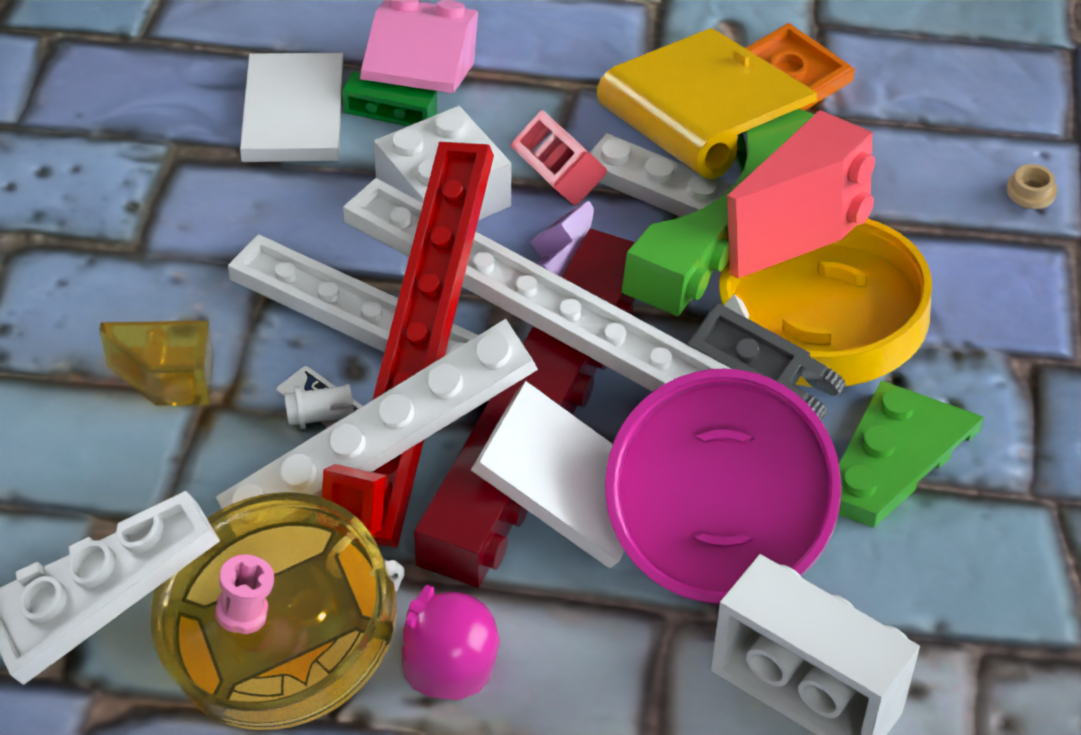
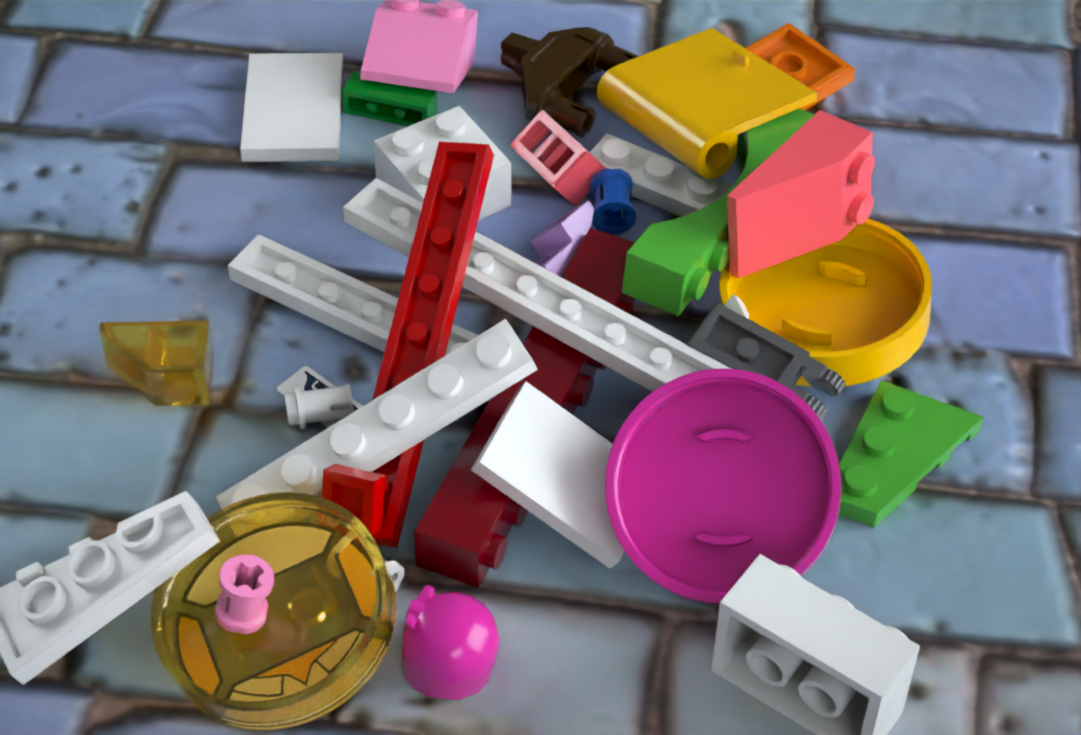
(558, 68): none -> dark brown connector
(607, 209): none -> blue bush
(1032, 187): tan plate -> none

